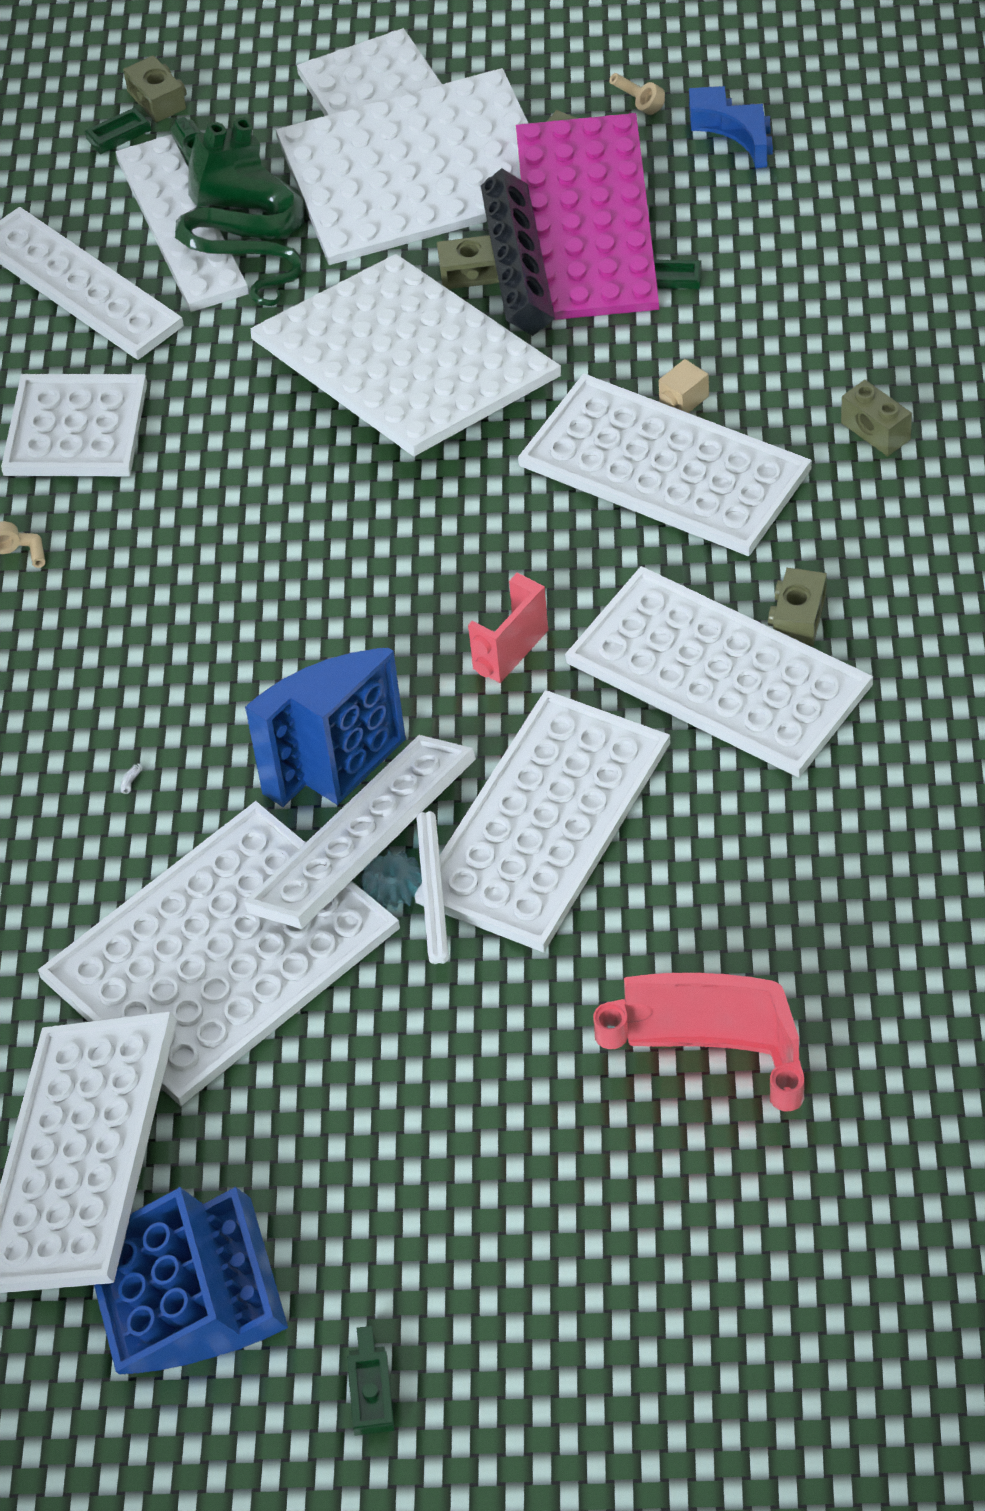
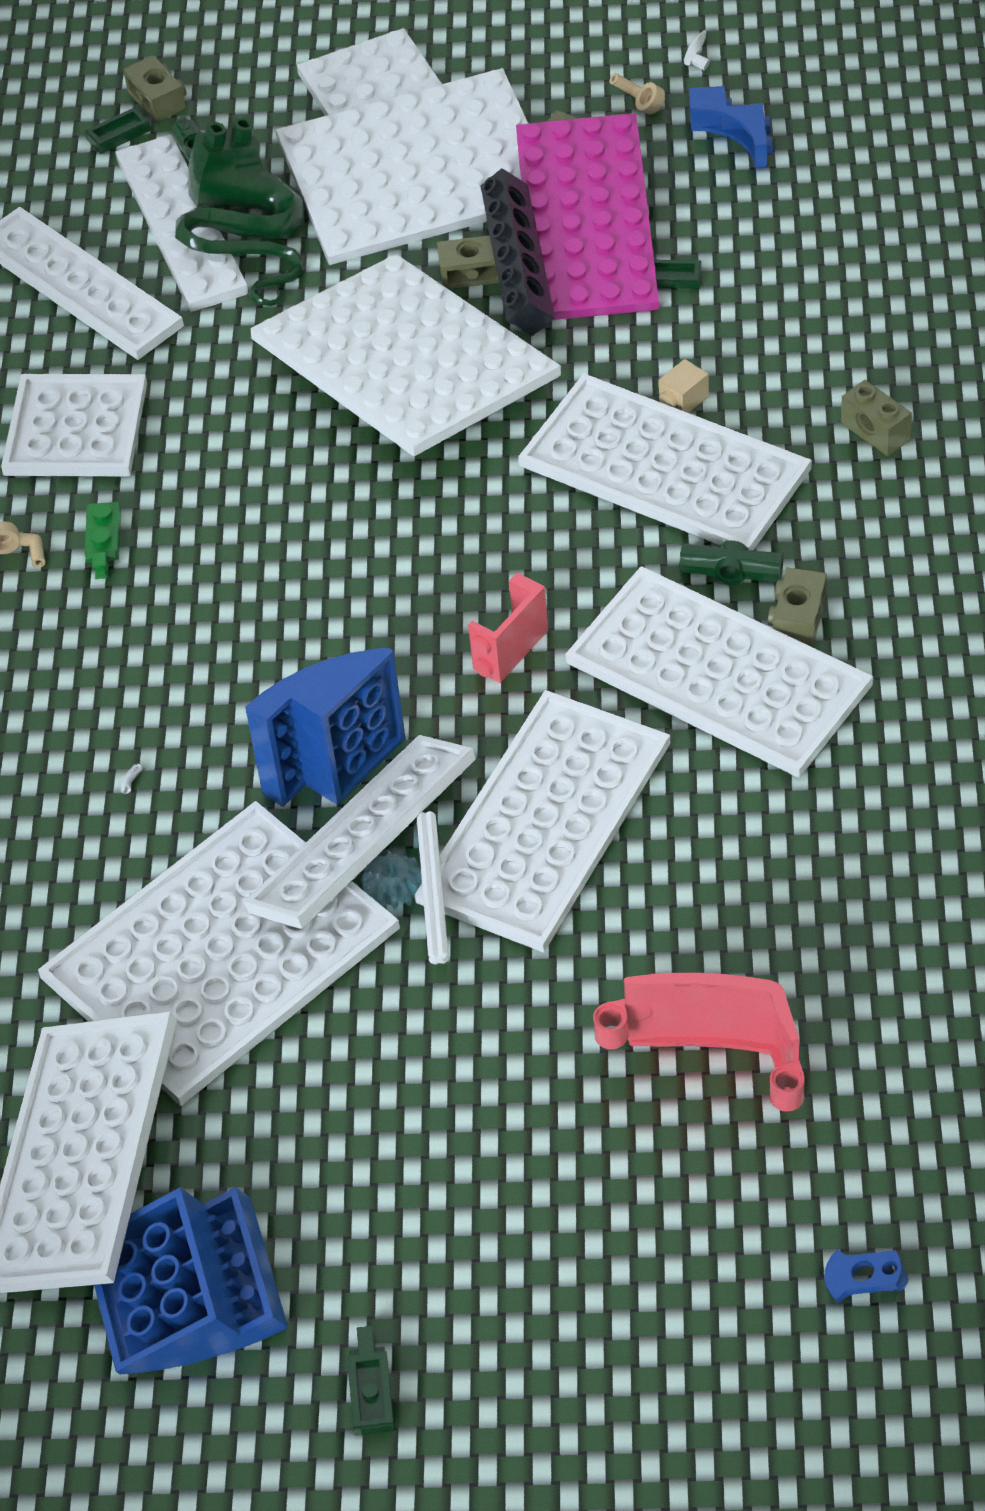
(102, 536): none -> green hinge
(692, 55): none -> white bar
(731, 562): none -> dark green piece
(842, 1267): none -> blue piece

